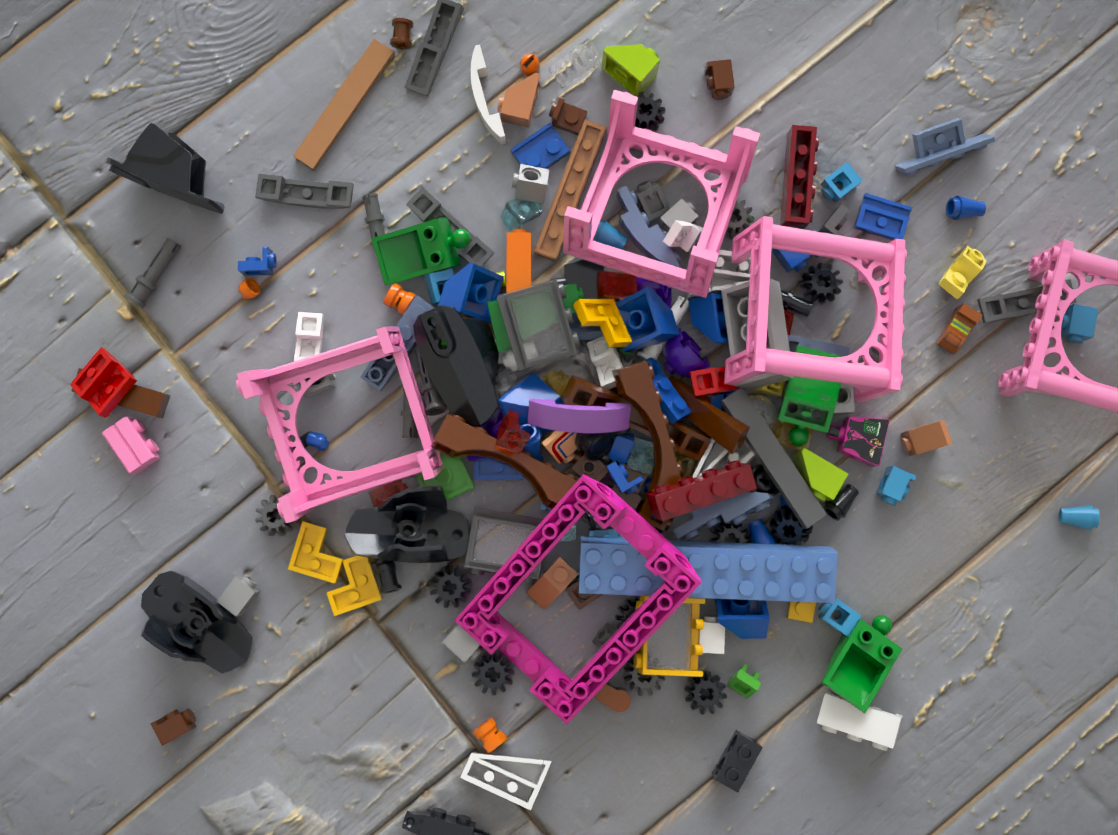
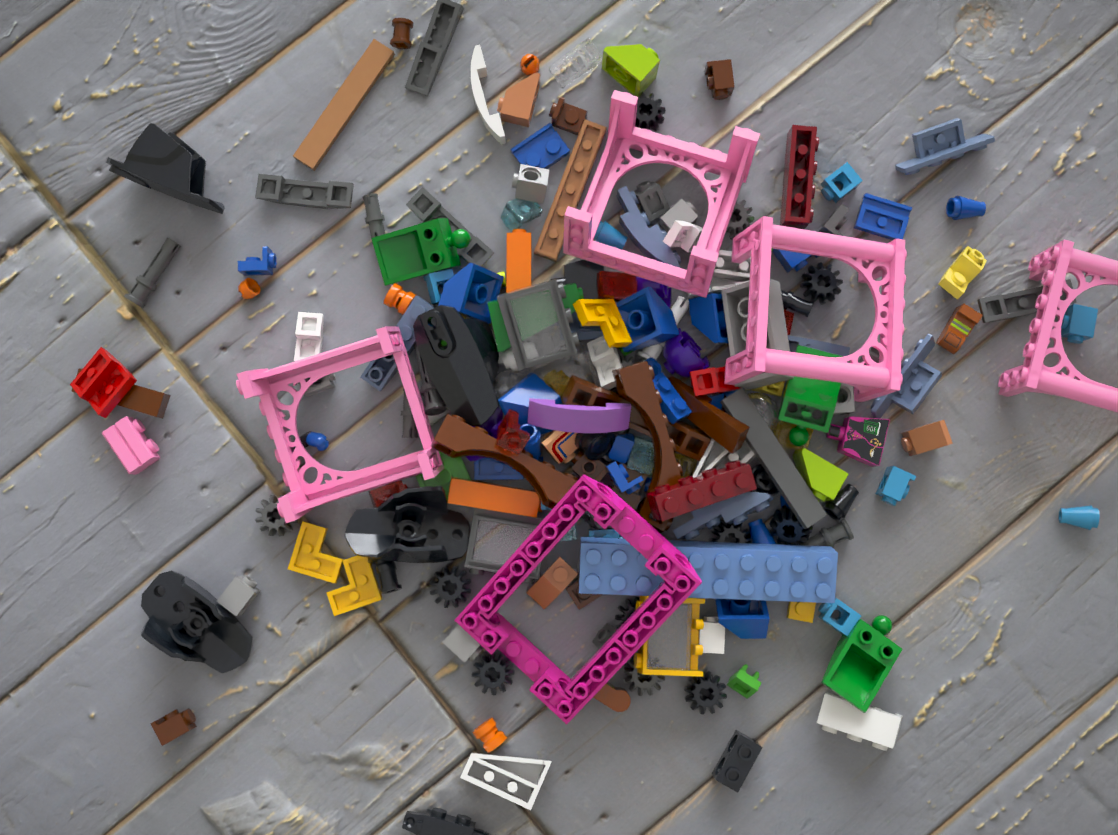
(494, 497): none -> orange brick
(831, 535): none -> dark grey pin
(916, 384): none -> sand blue bracket

